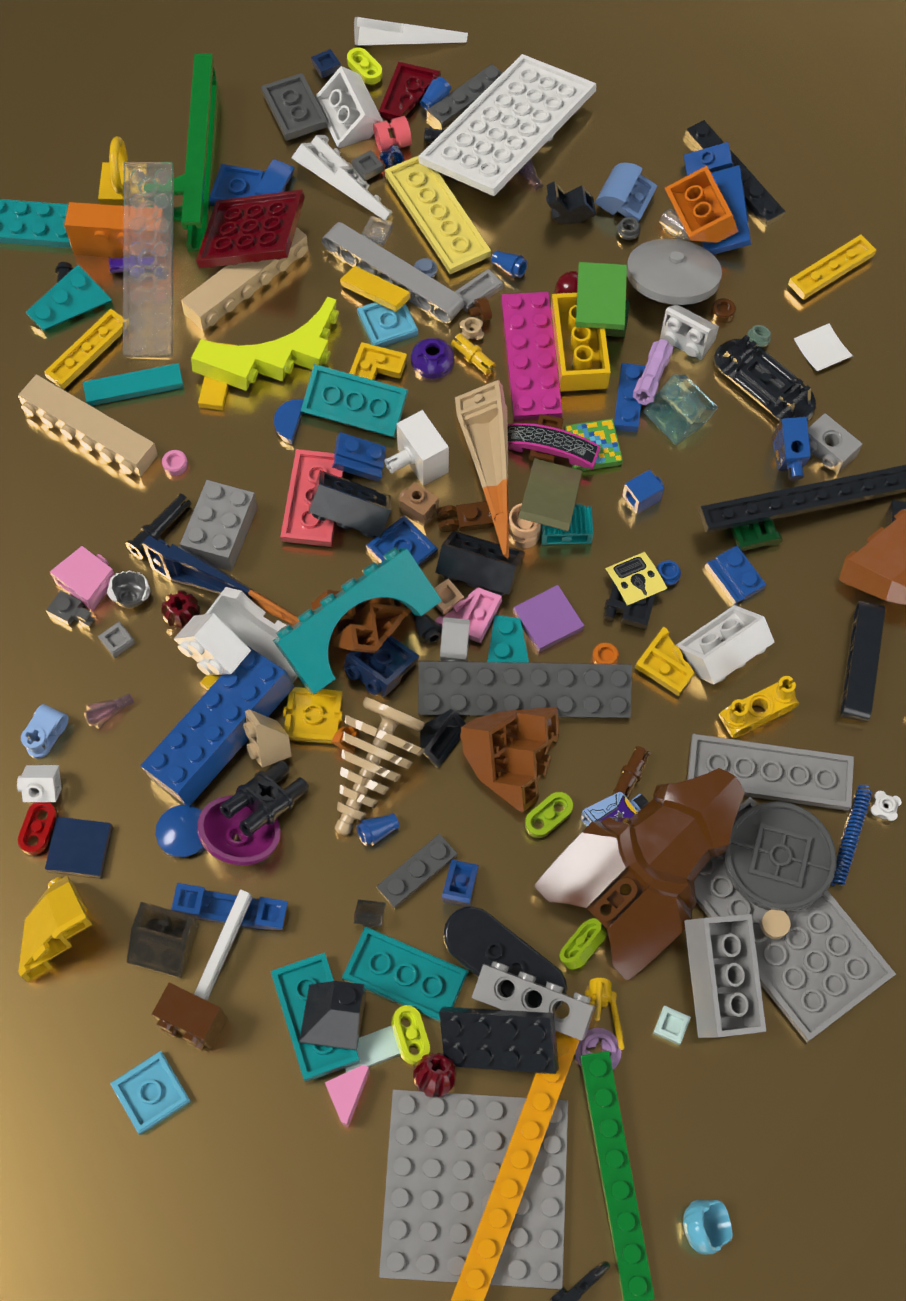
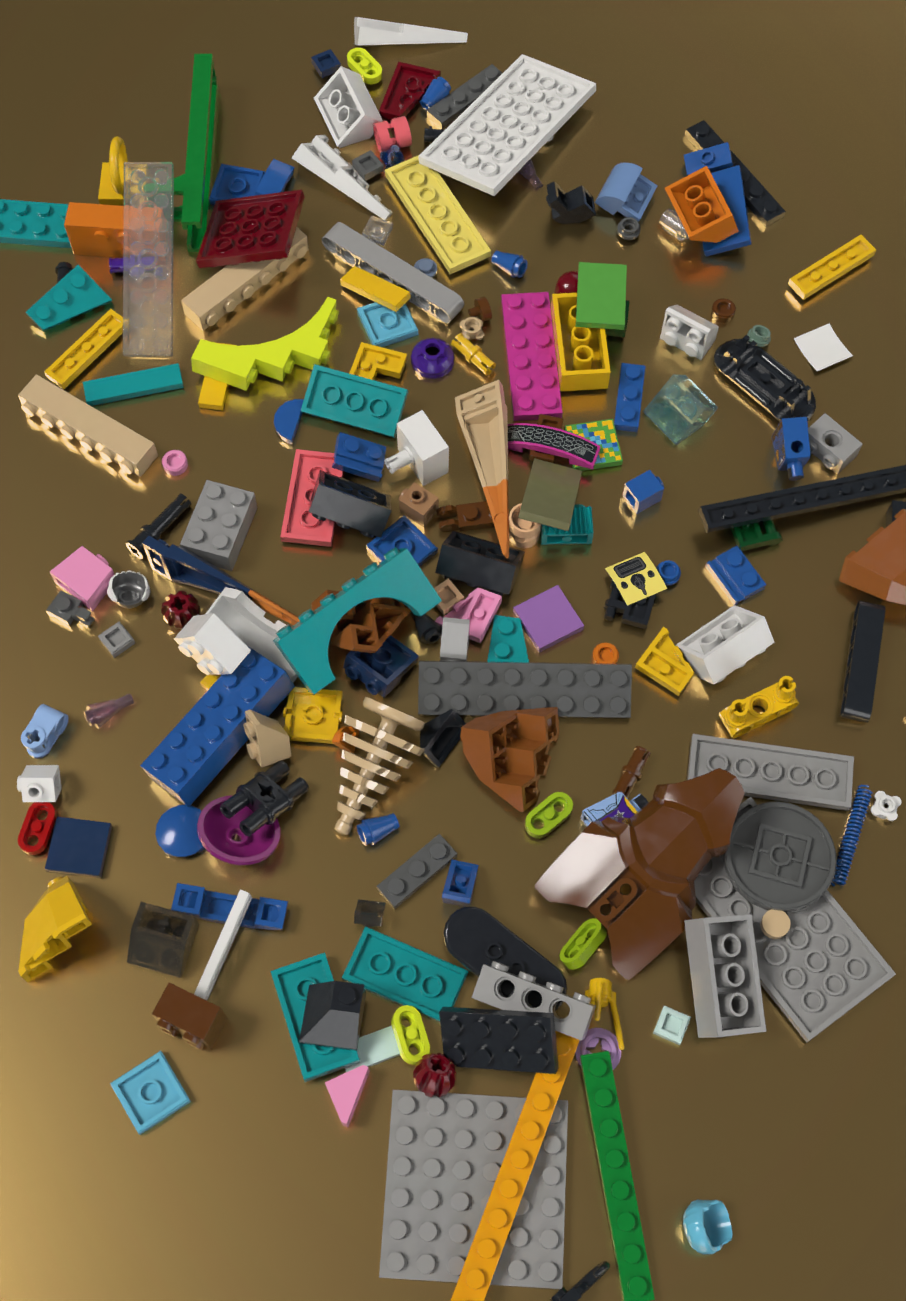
(294, 106): dark grey plate -> none
(483, 285): light grey tile -> none
(649, 382): lavender axle -> none
(674, 271): light grey dish -> none

